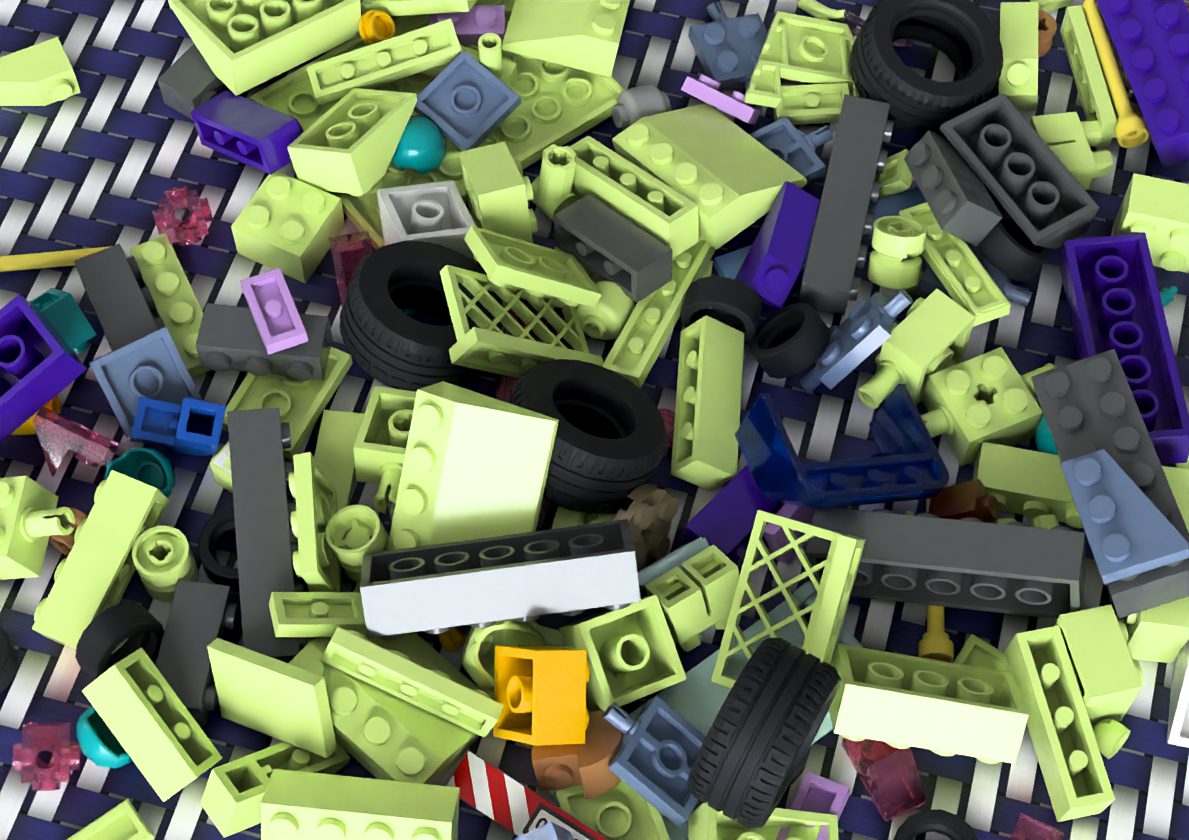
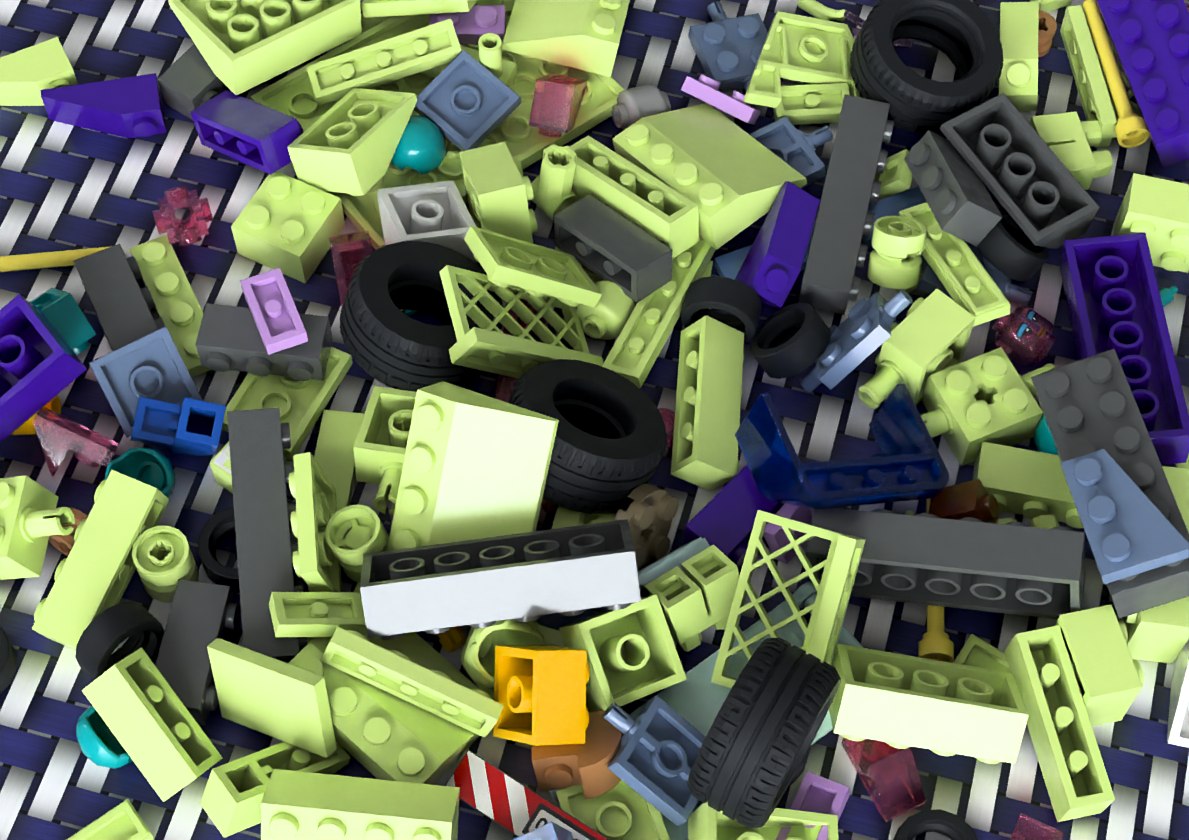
(49, 737): clear pink brick -> none
(116, 106): none -> dark purple slope
(376, 27): yellow plate -> none
(556, 103): none -> clear pink slope
(1024, 335): none -> clear pink head
(1110, 736): yellowish green hinge -> none

